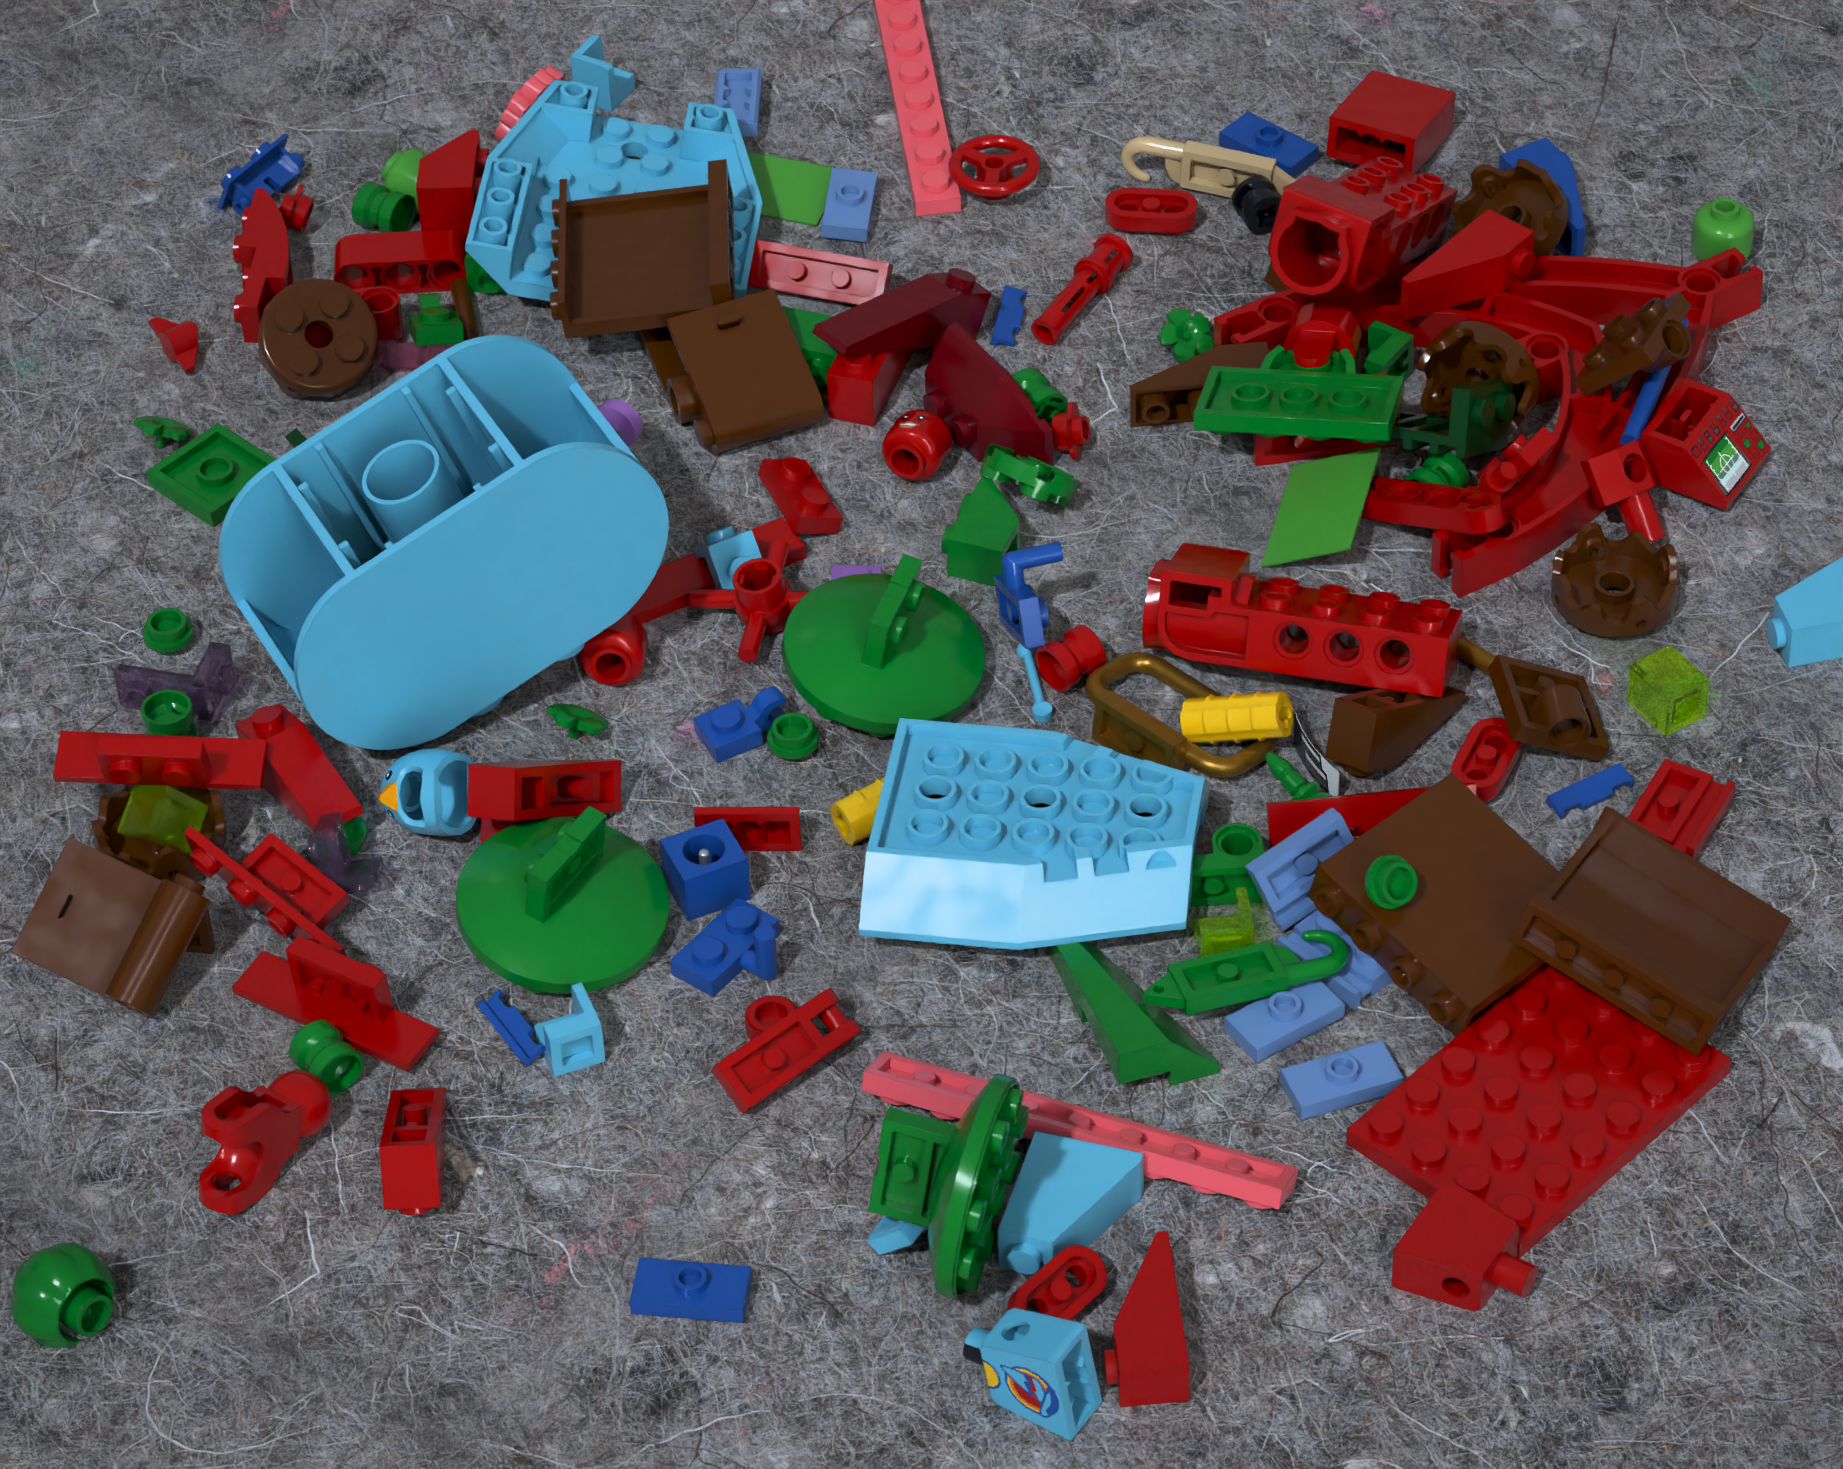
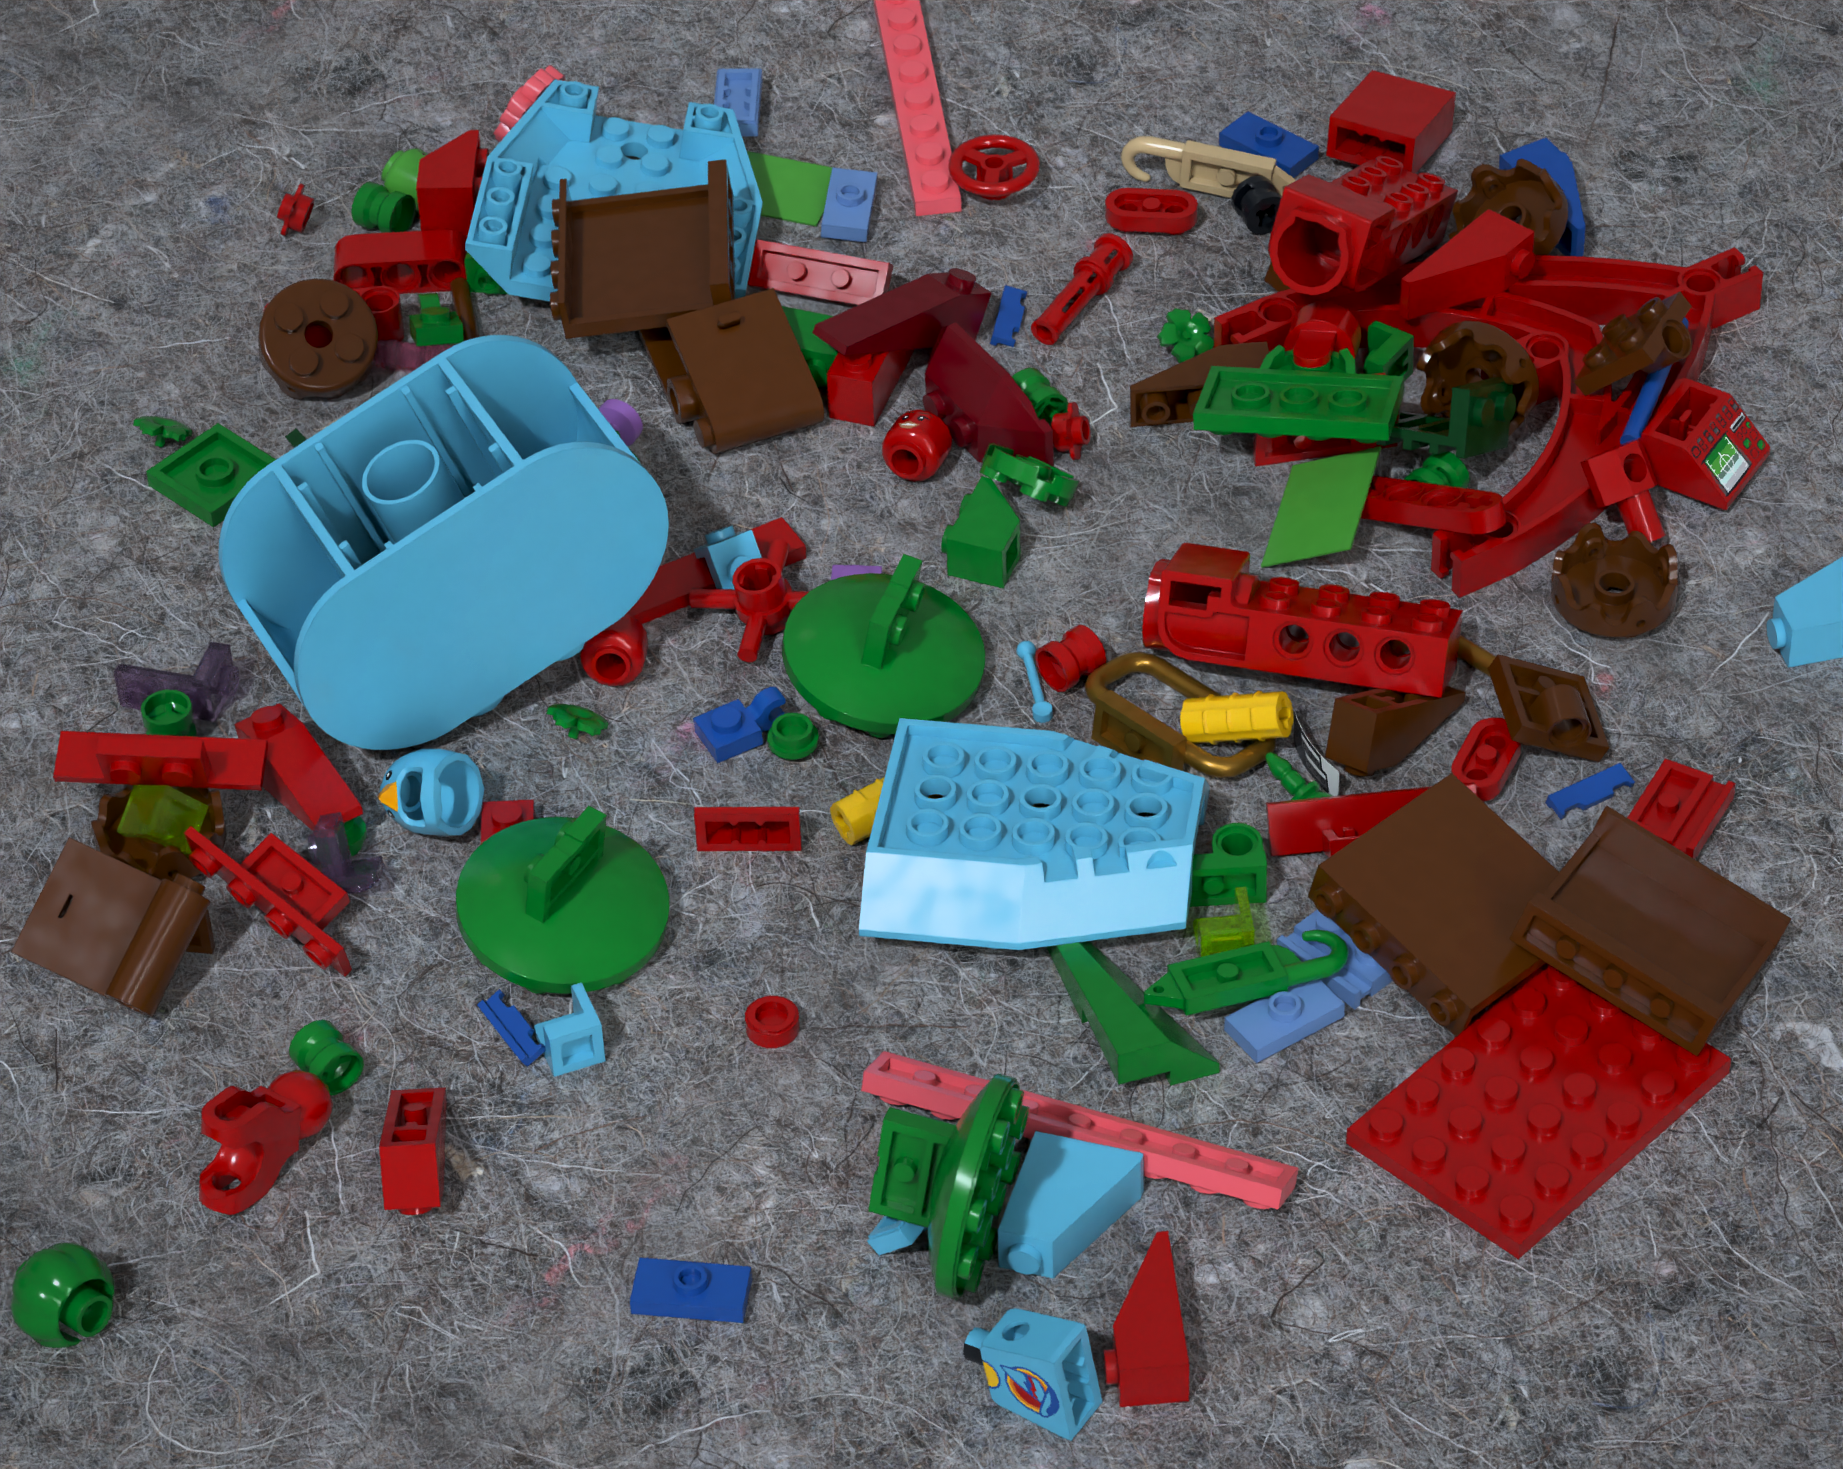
(167, 631): green plate -> none
(178, 341): red piece -> none
(264, 261): red slope -> none
(268, 164): blue hinge -> none
(335, 988): red bracket -> none
(543, 788): red slope -> none
(590, 69): medium azure panel -> none
(705, 869): blue piece -> none
(732, 942): blue plate -> none
(785, 1051): red plate -> none
(800, 496): red plate -> none
(1018, 605): blue plate -> none
(1052, 1292): red plate -> none
(1288, 869): medium blue plate -> none
(1340, 1079): medium blue plate -> none
(1390, 882): green plate -> none
(1461, 1252): red torso -> none
(1519, 457): red plate -> none
(1667, 690): clear neon green panel -> none
(1722, 226): bright green head -> none

